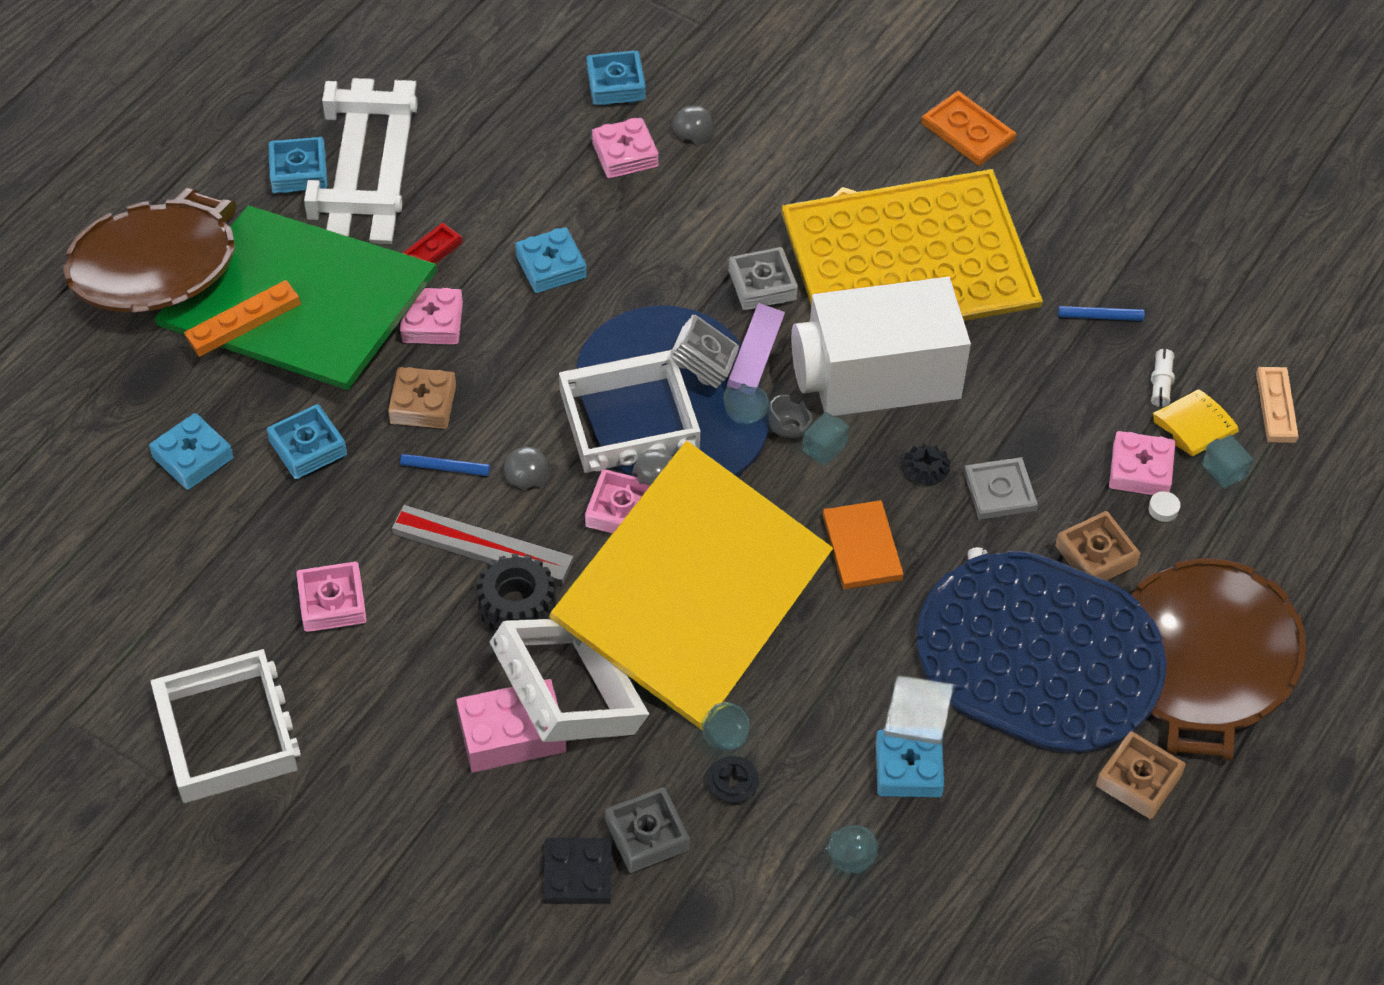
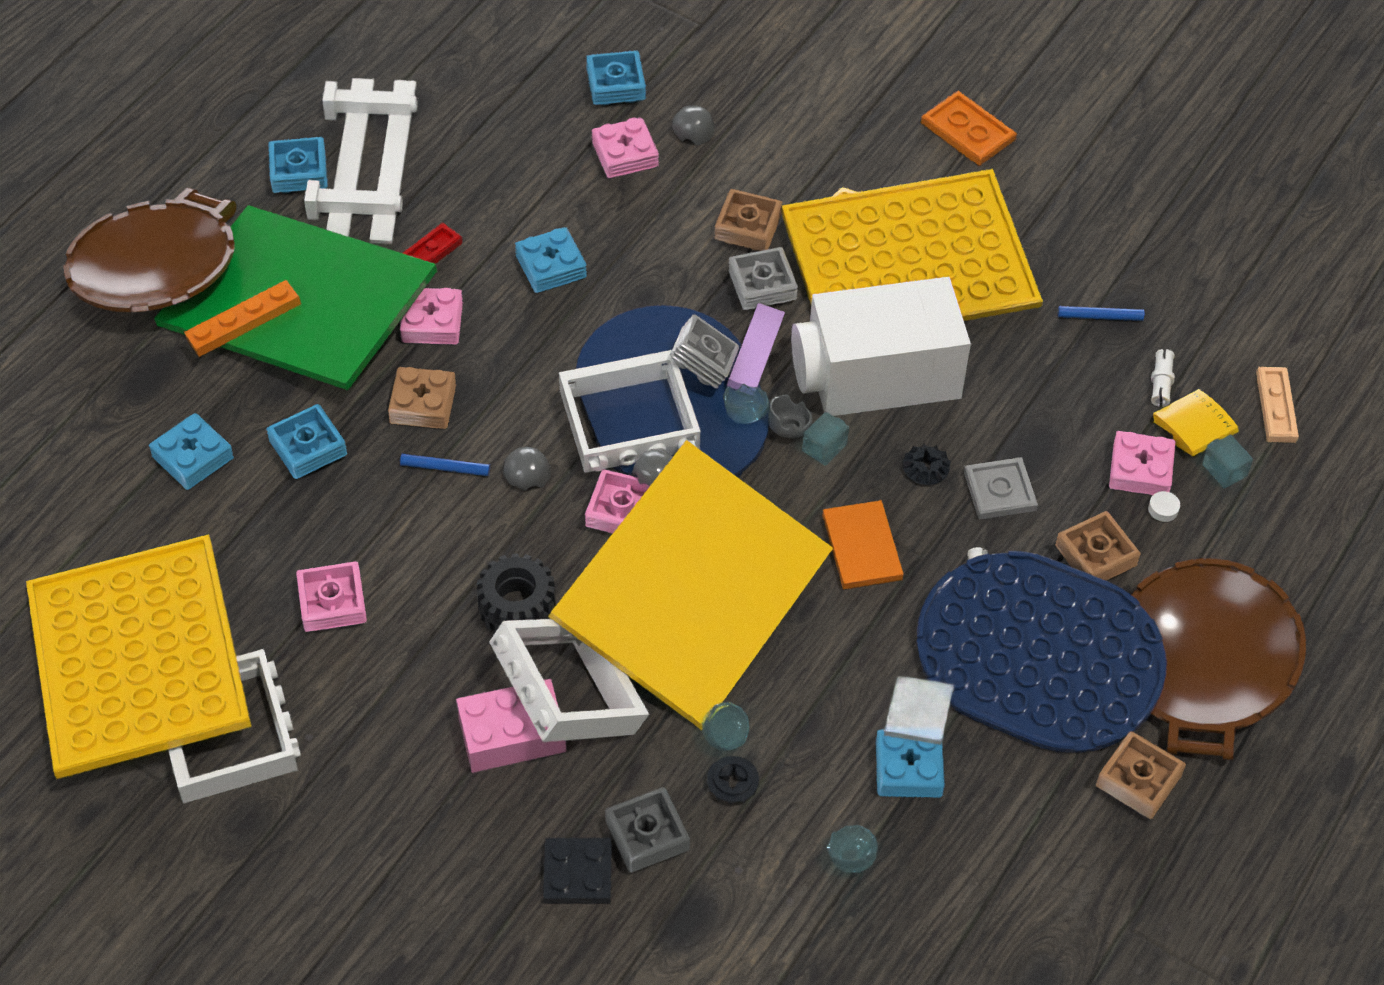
(135, 656): none -> yellow tile
(475, 541): light grey tile -> none
(748, 220): none -> medium nougat brick

